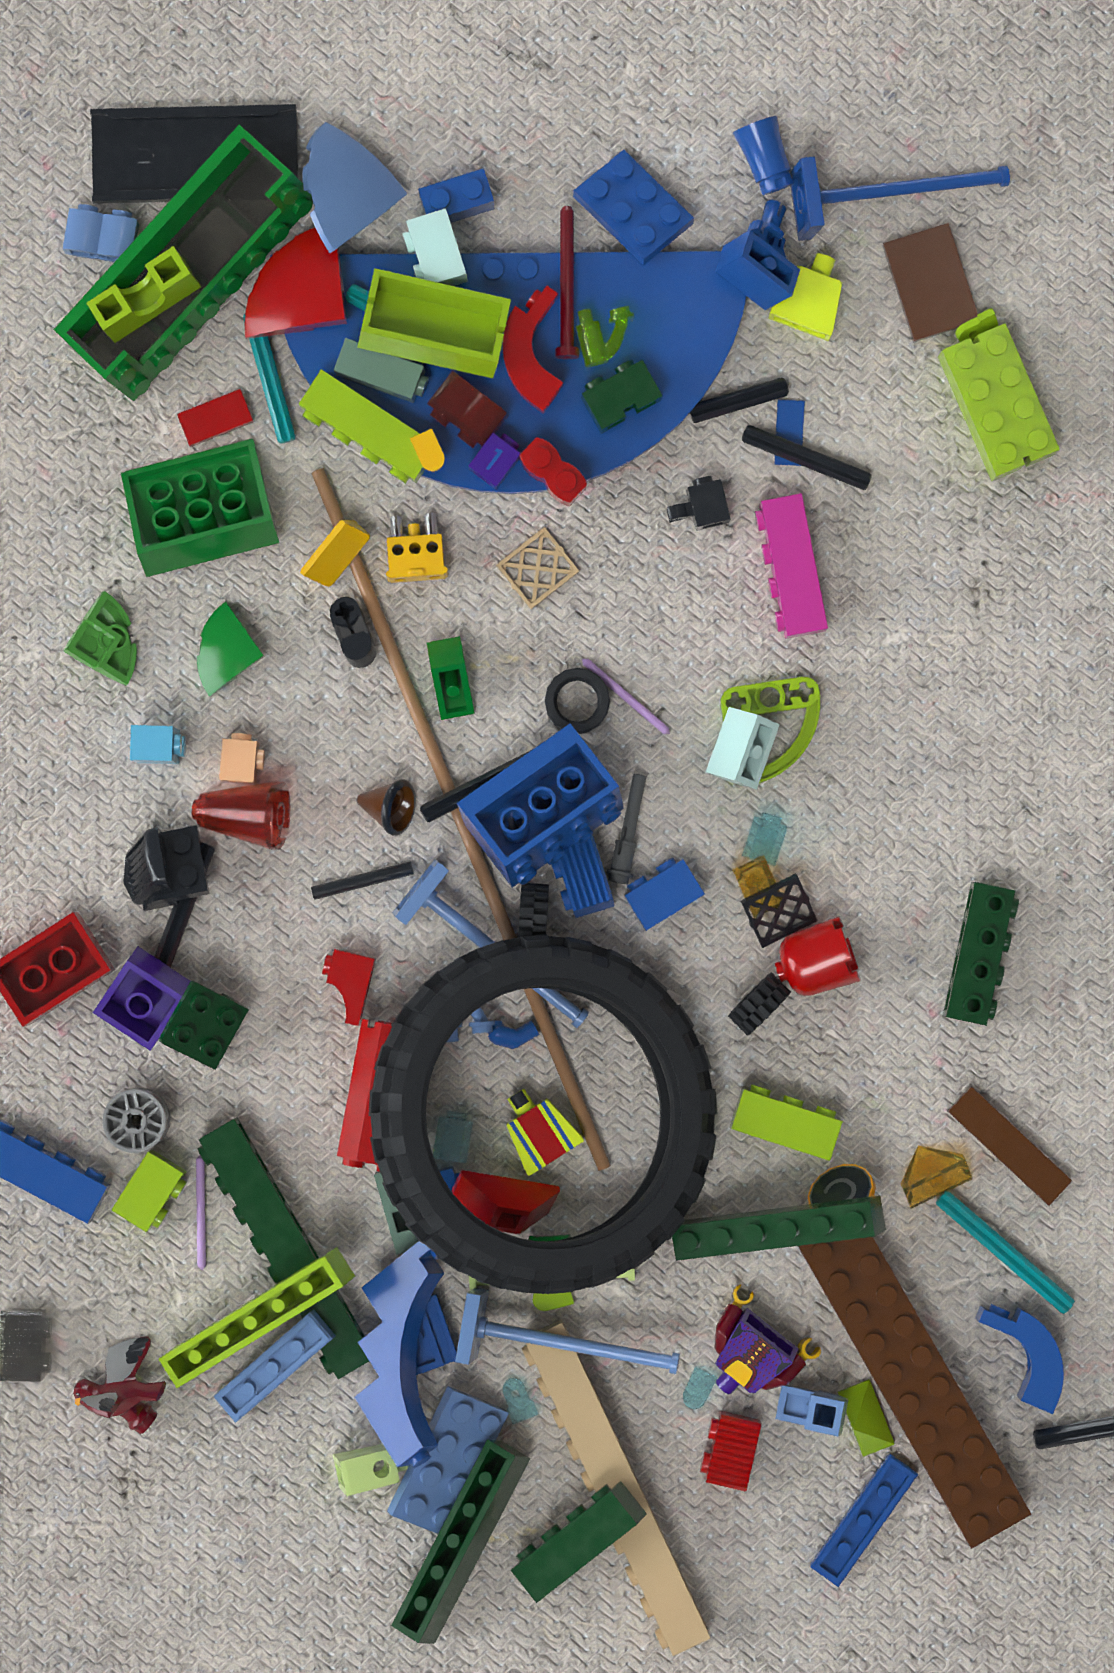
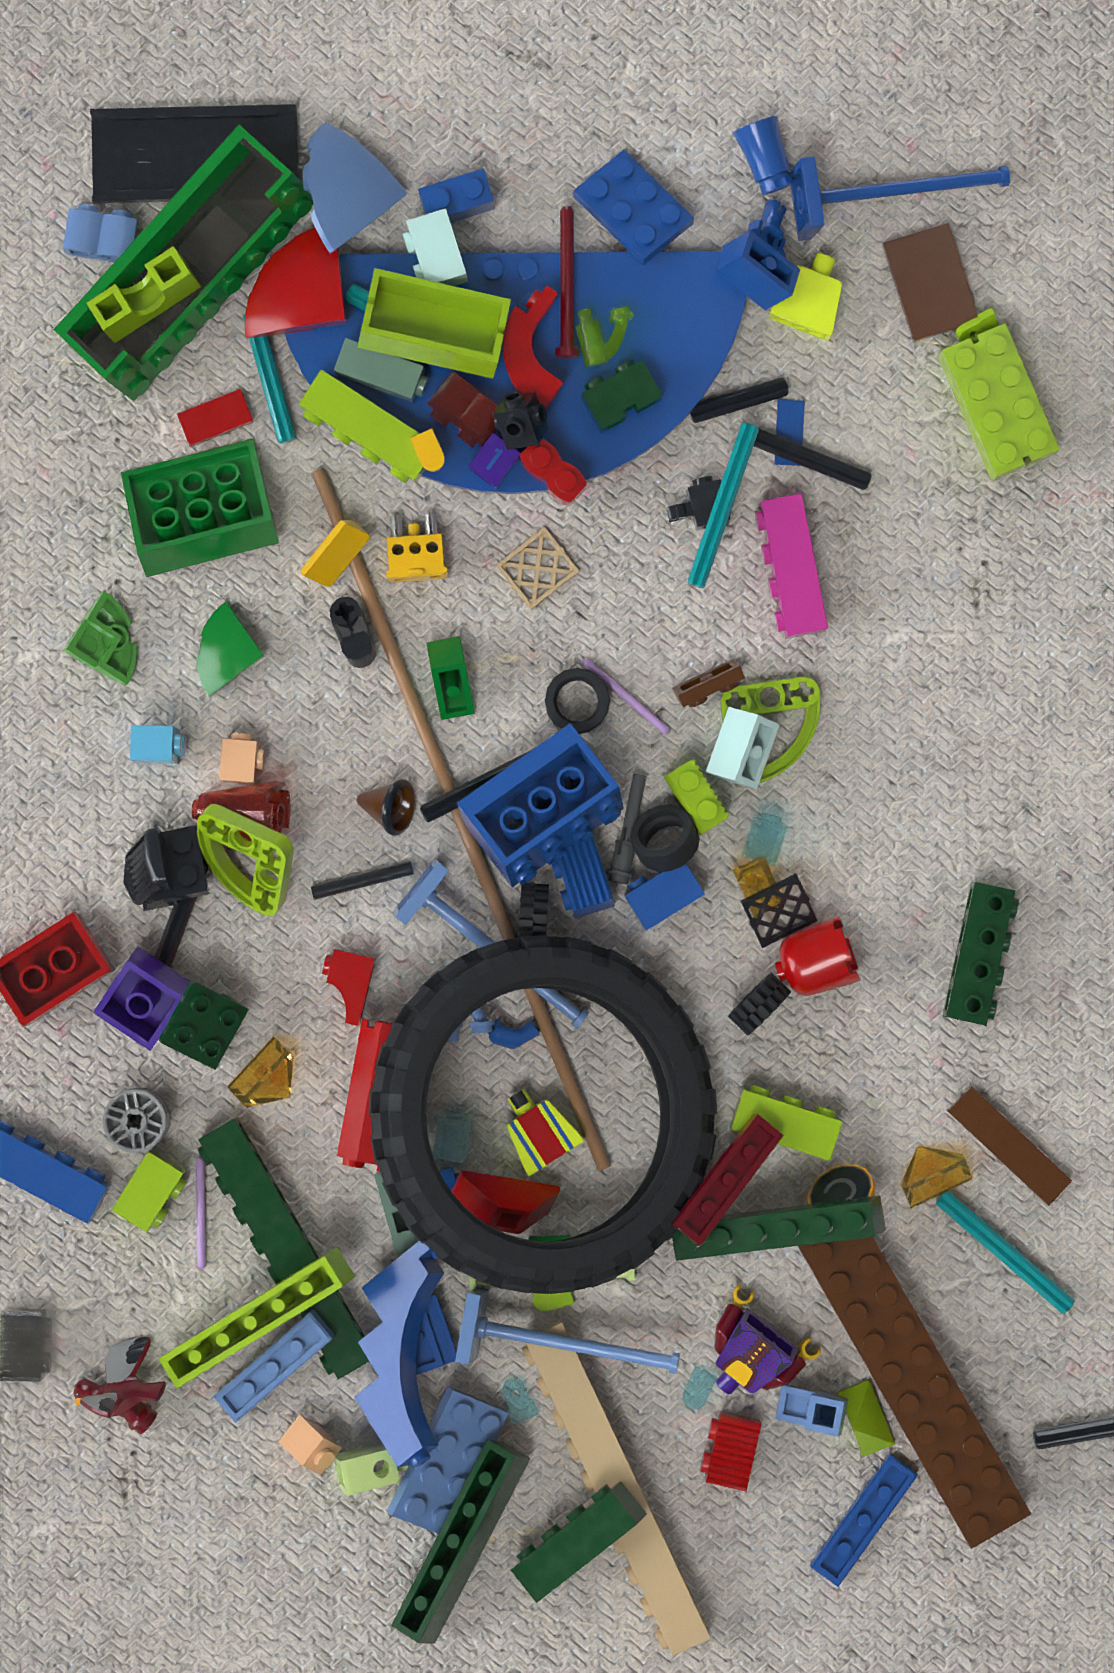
(215, 830): none -> lime beam
(265, 1077): none -> clear yellow slope
(310, 1444): none -> light nougat brick
(520, 419): none -> black brick
(672, 856): none -> black tyre
(696, 796): none -> lime brick
(721, 678): none -> reddish brown plate
(723, 505): none -> teal axle
(727, 1179): none -> dark red plate
(1044, 1361): blue arch -> none

